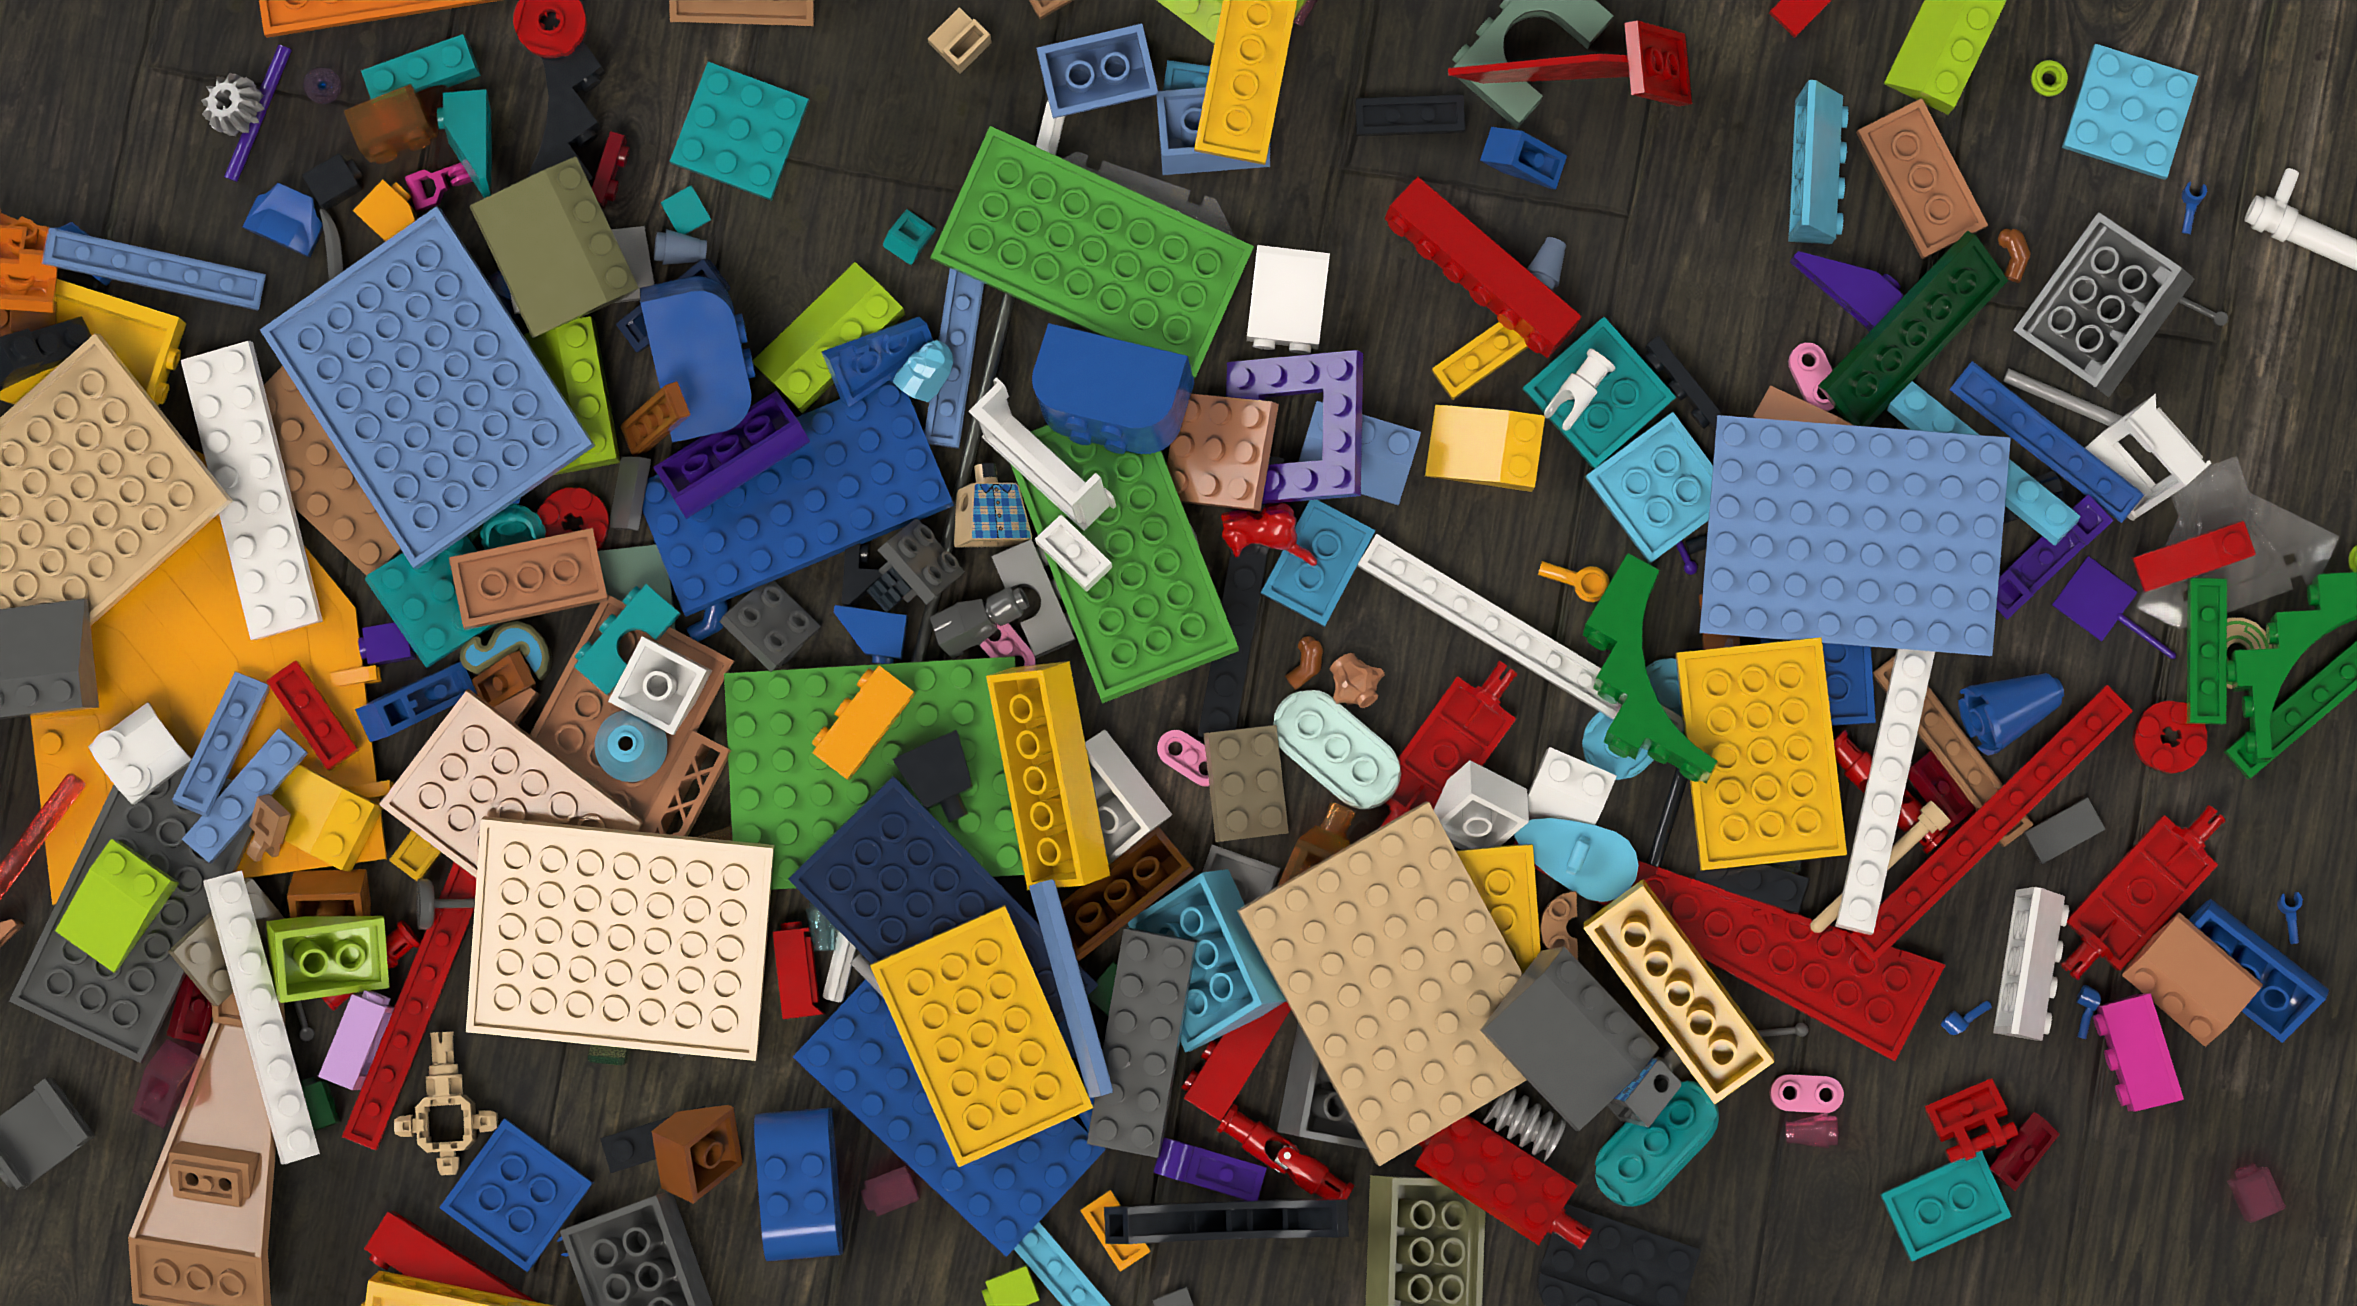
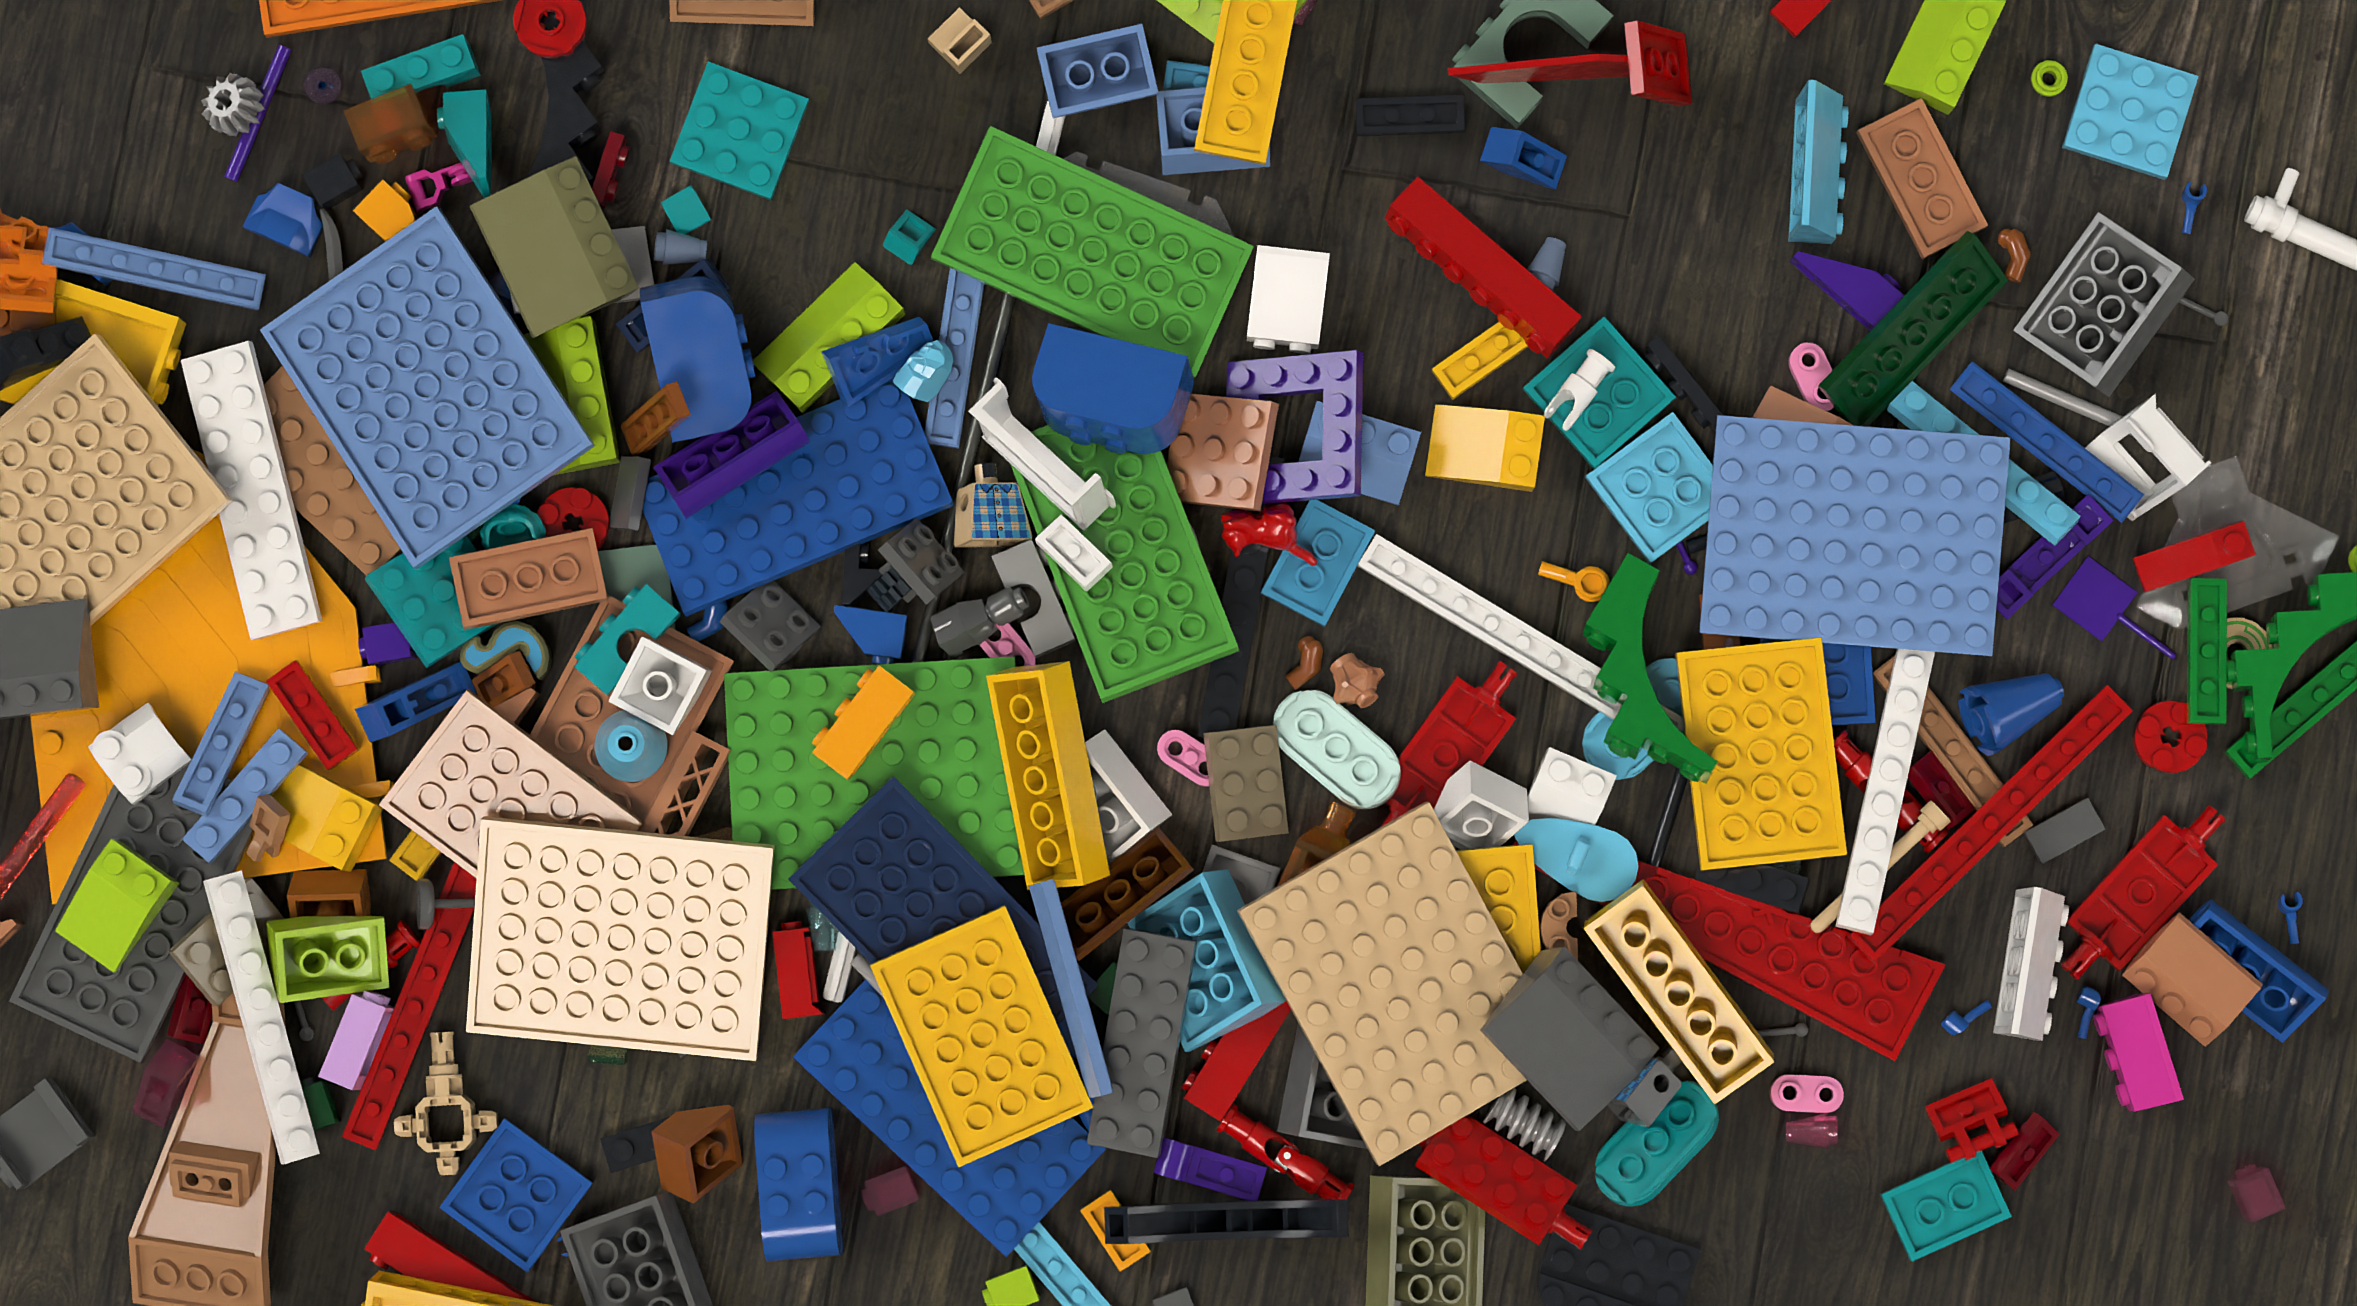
(938, 774): black torso -> none

